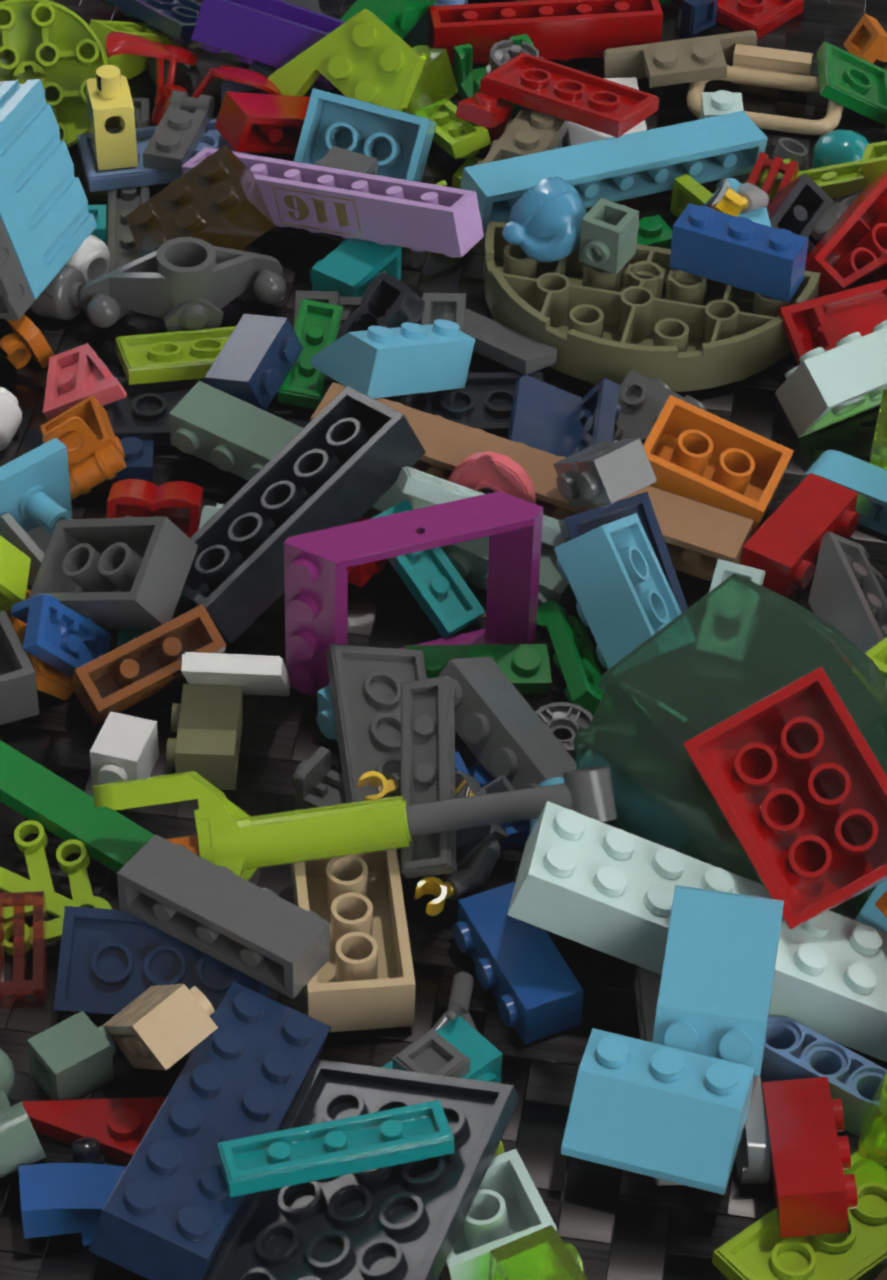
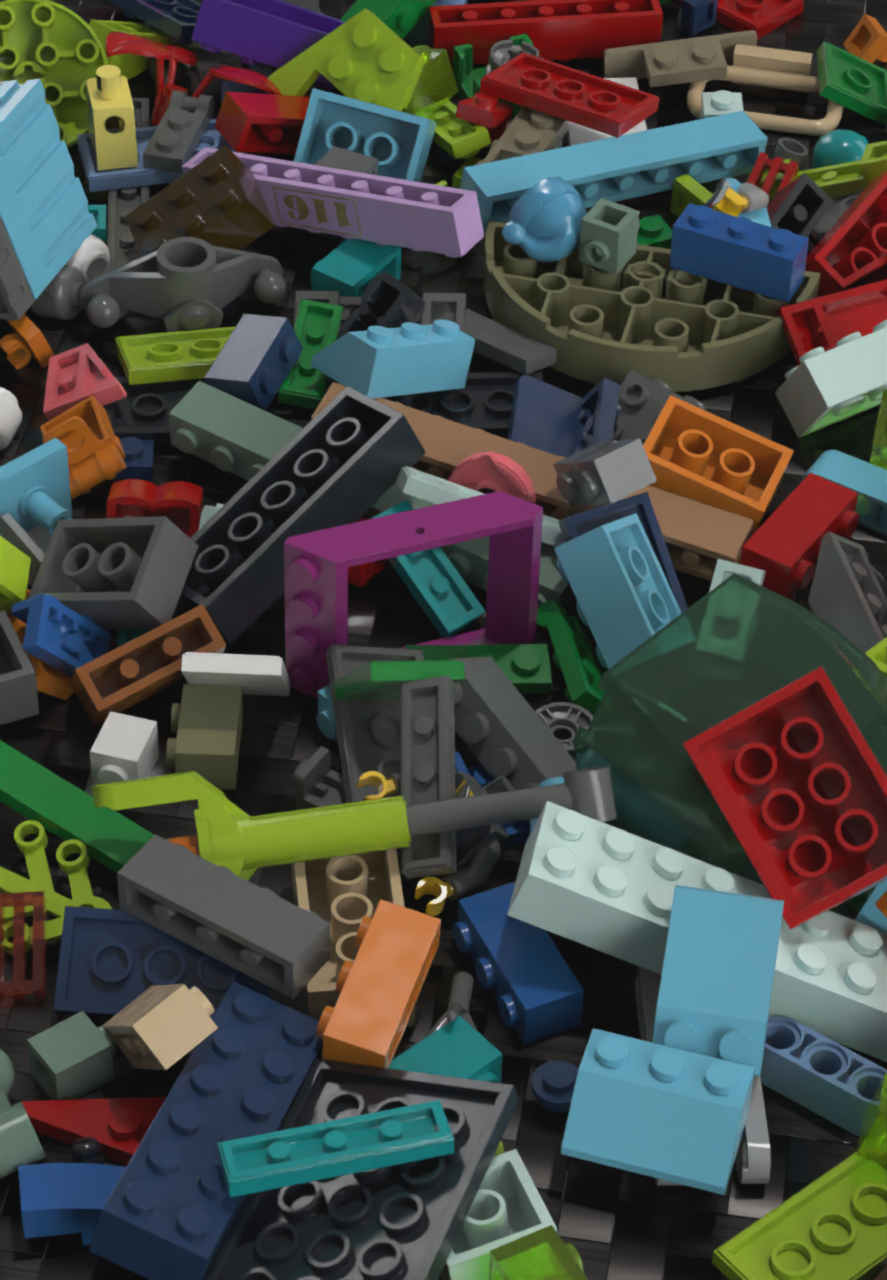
(379, 986): none -> orange brick
(383, 678): none -> green tile
(432, 1056): dark grey tile -> none
(554, 1085): none -> dark blue plate
(808, 1157): red brick -> none

